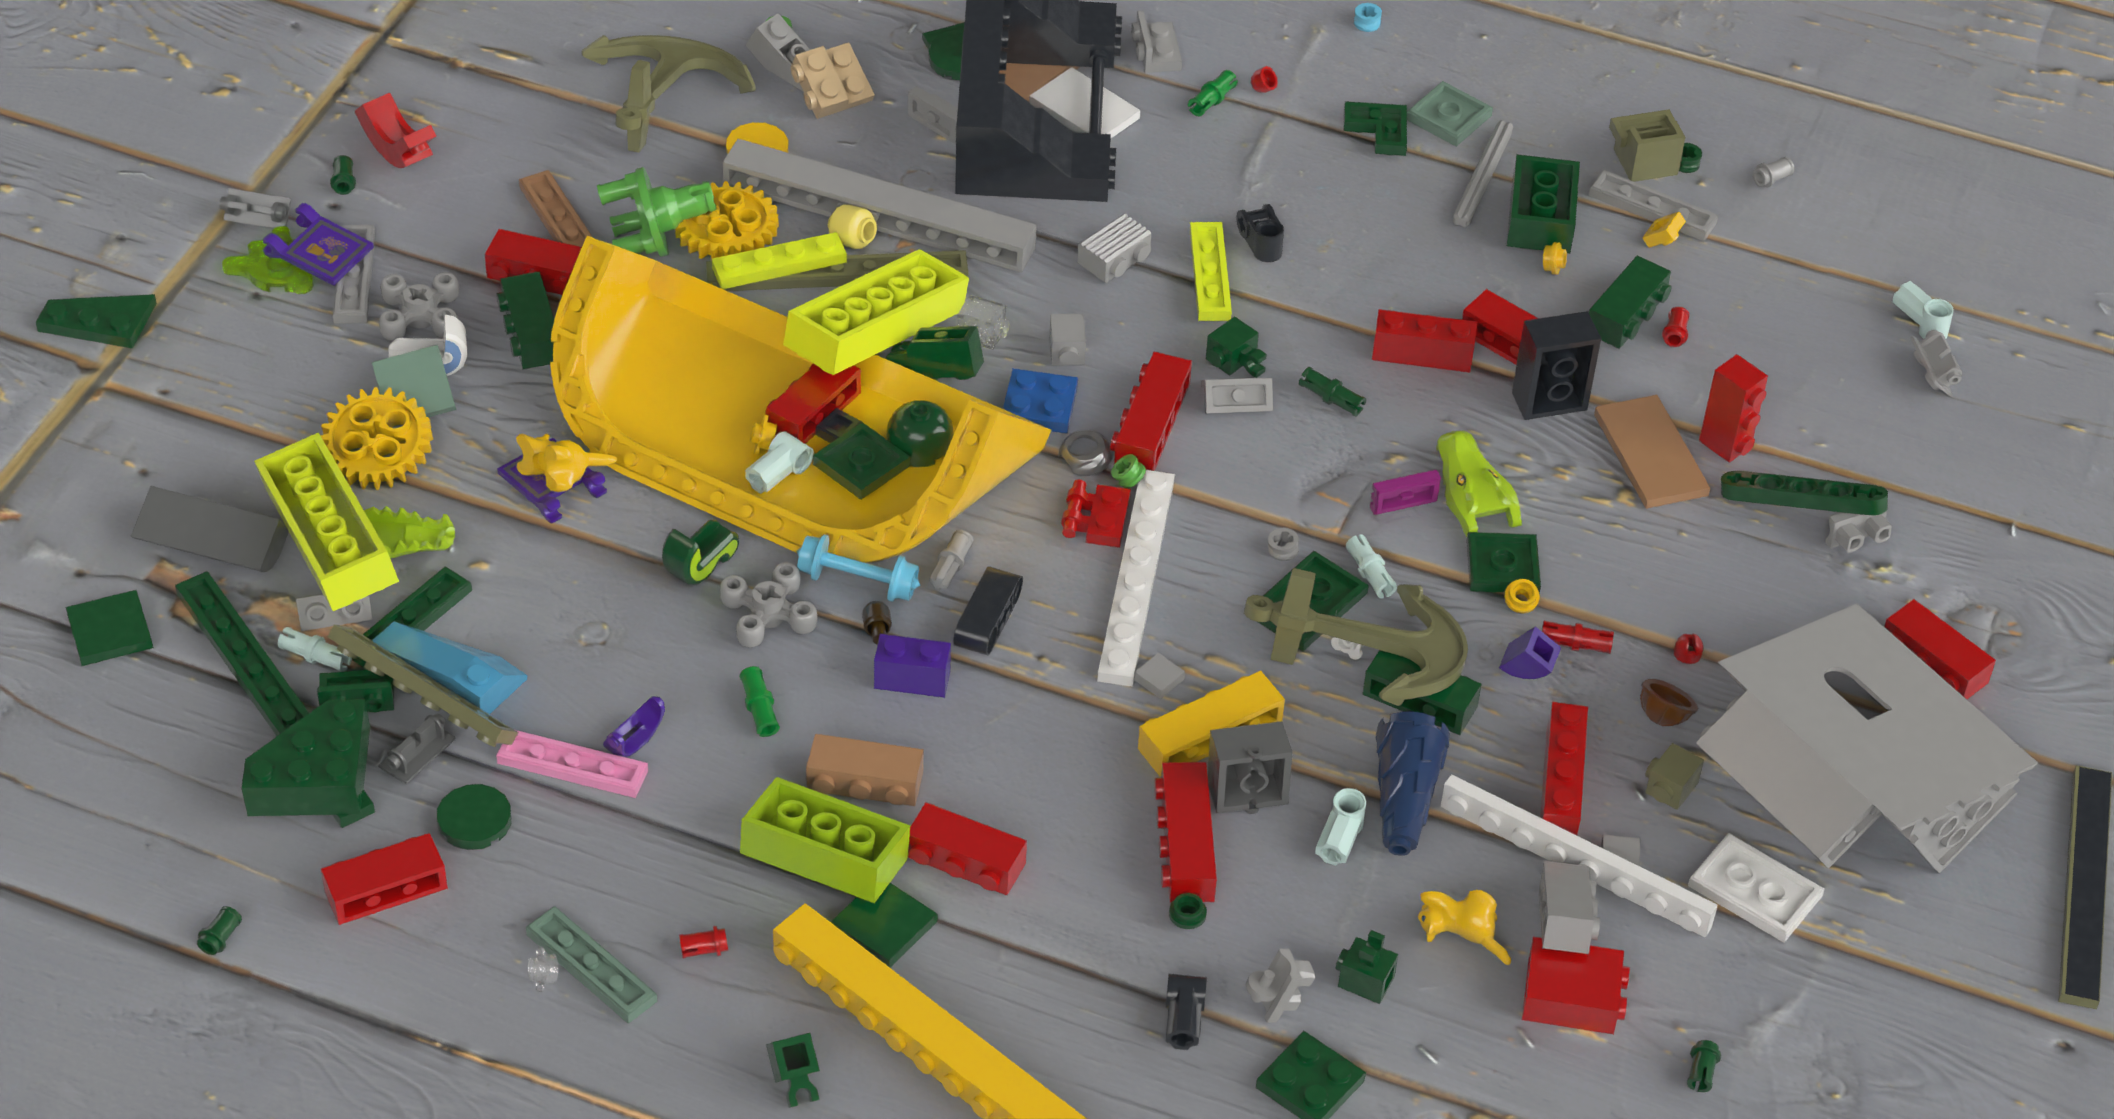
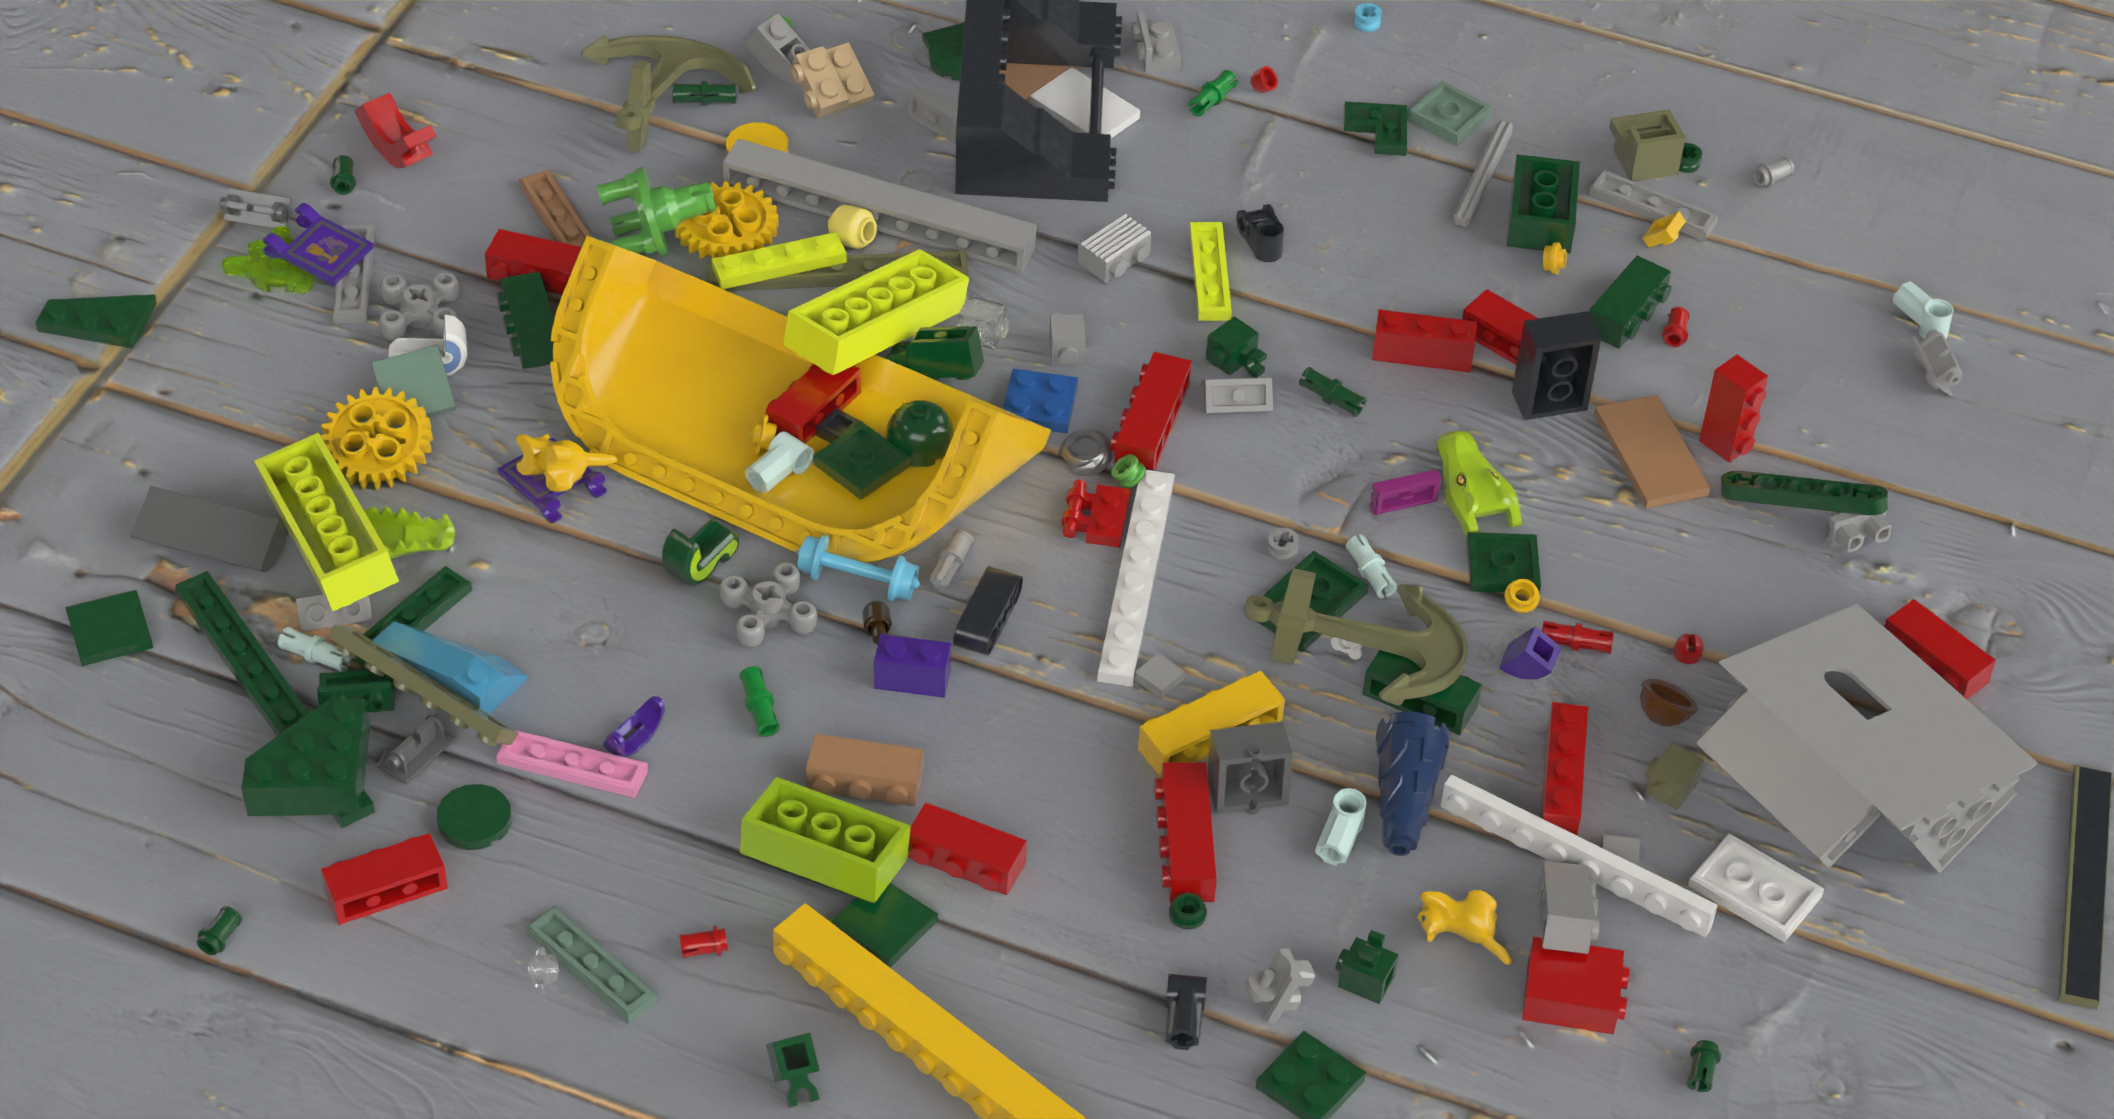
(725, 94): none -> dark green pin

